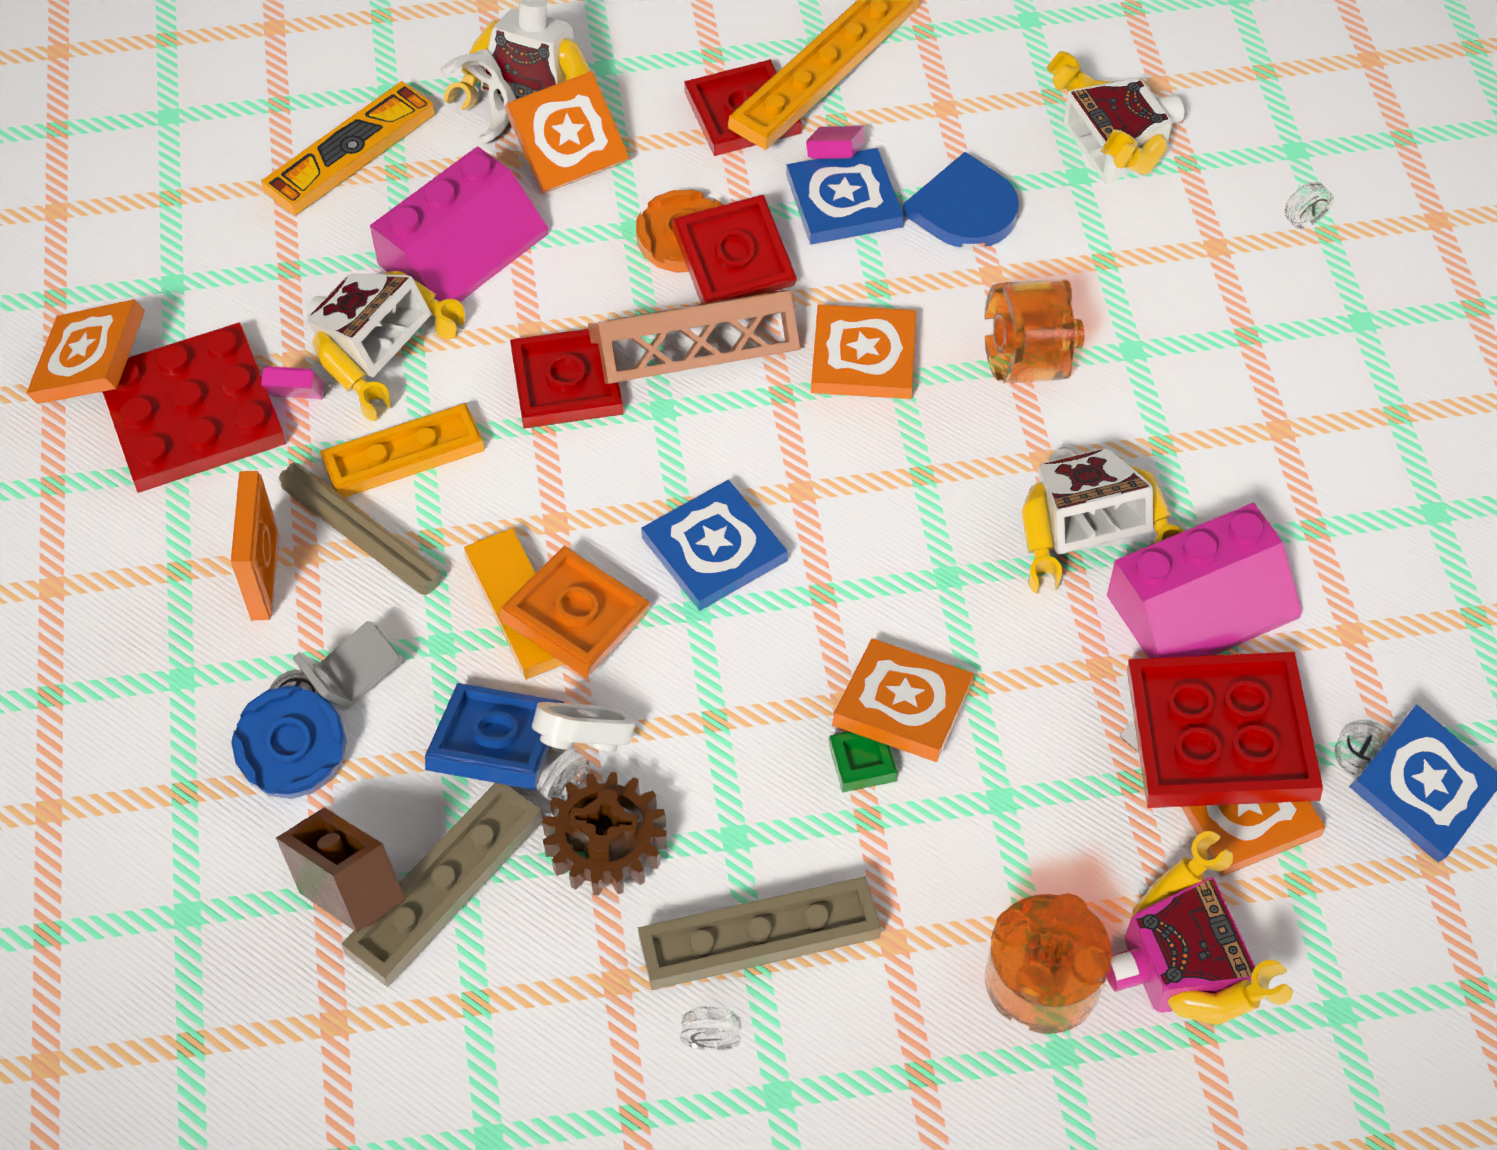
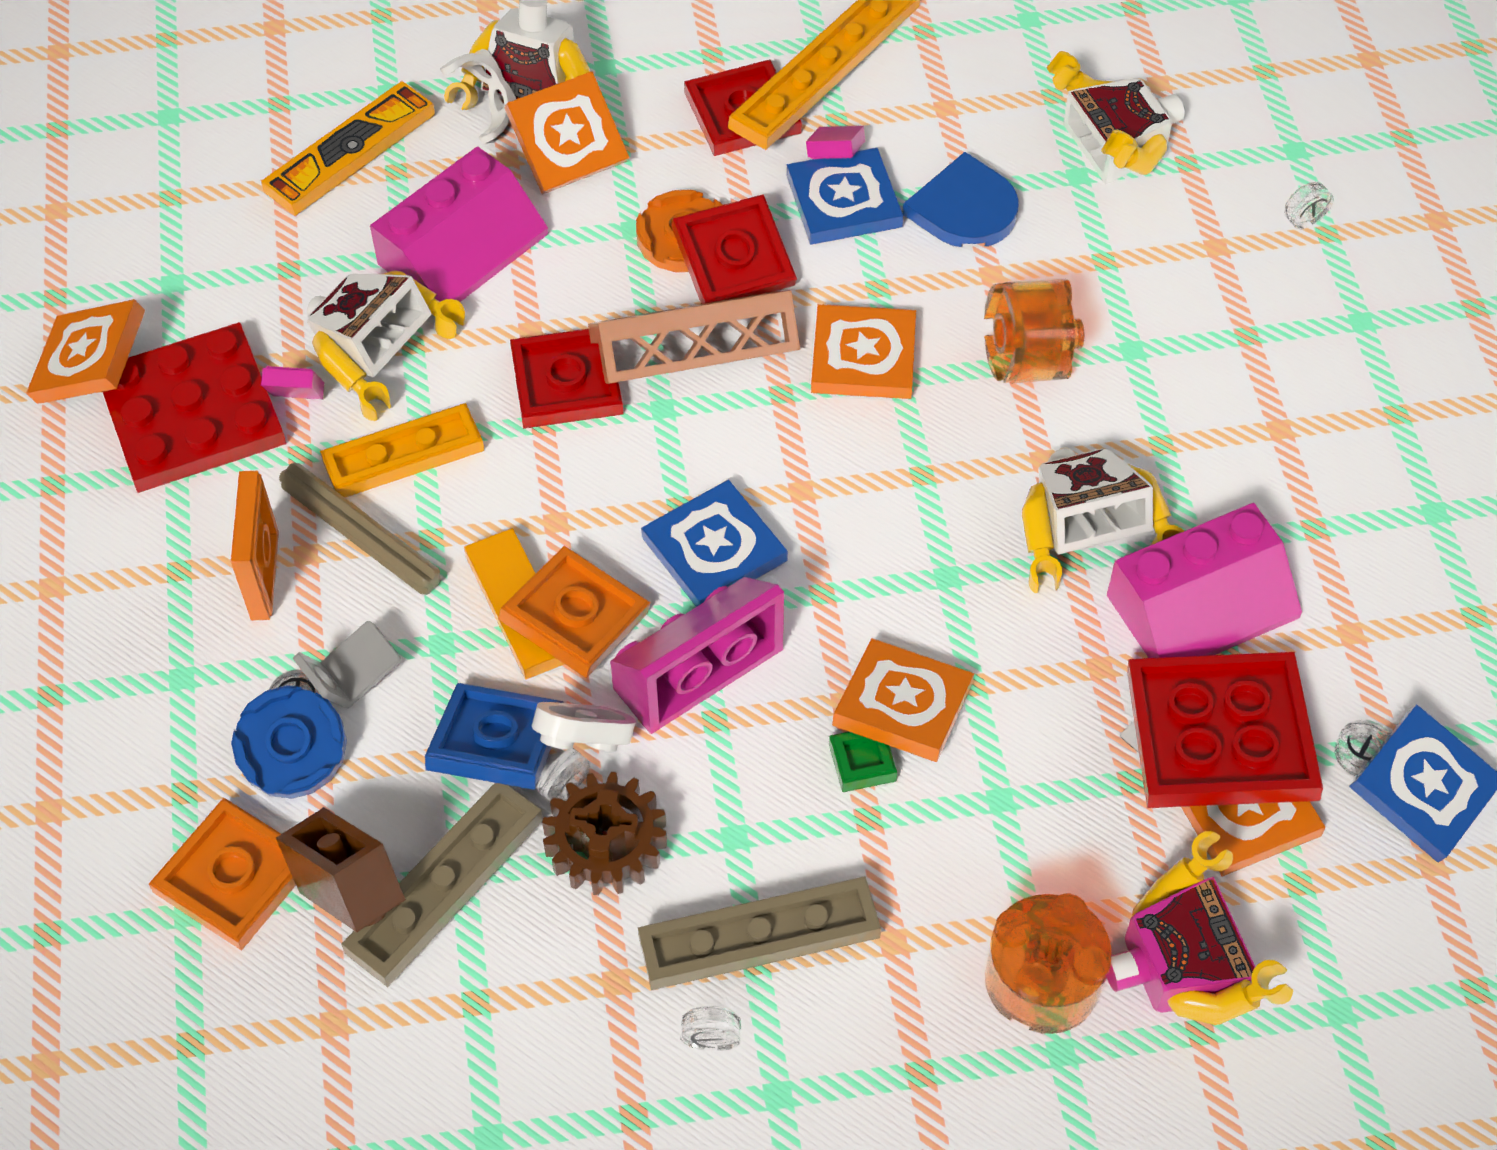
(227, 874): none -> orange tile
(700, 651): none -> dark pink slope

